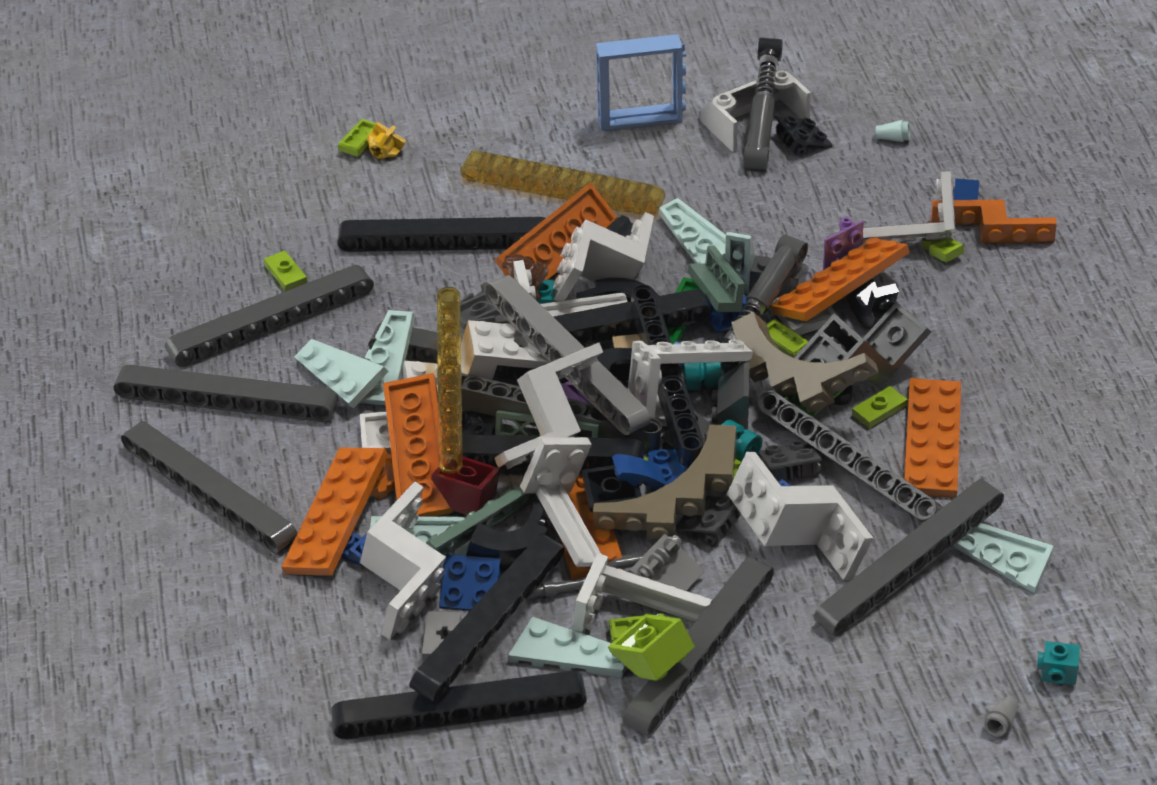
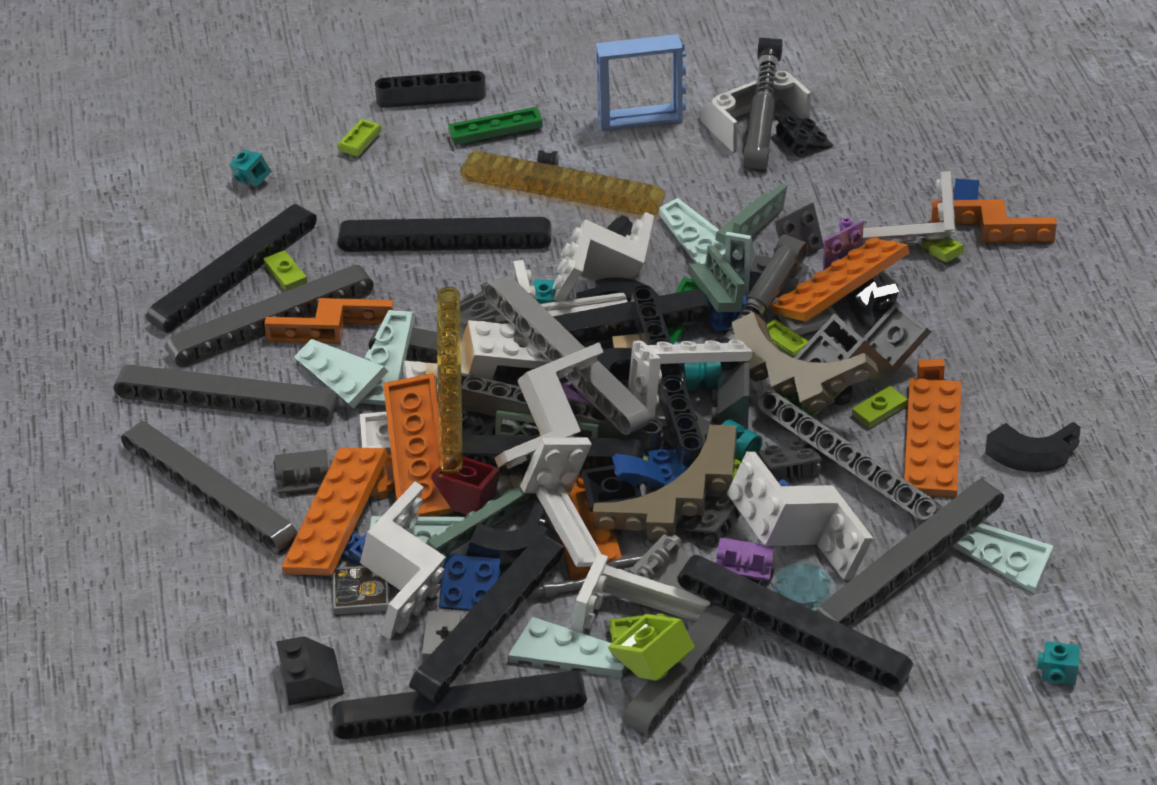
(230, 268): none -> black beam
(250, 168): none -> teal brick
(300, 470): none -> dark grey hinge
(308, 670): none -> black slope
(329, 321): none -> orange bracket
(359, 591): none -> tile
(385, 142): yellow piece -> none
(430, 89): none -> black beam
(495, 125): none -> green plate
(538, 270): reddish brown hair -> none
(548, 158): none -> black wheel
(549, 237): orange plate -> none
(746, 558): none -> medium lavender hinge
(755, 214): none -> sand green fence
(795, 622): none -> black beam
(803, 226): none -> dark grey hinge
(804, 584): none -> clear light blue tile
(894, 131): light aqua cone -> none
(931, 369): none -> orange plate
(1001, 717): light grey cone -> none
(1031, 453): none -> black arch

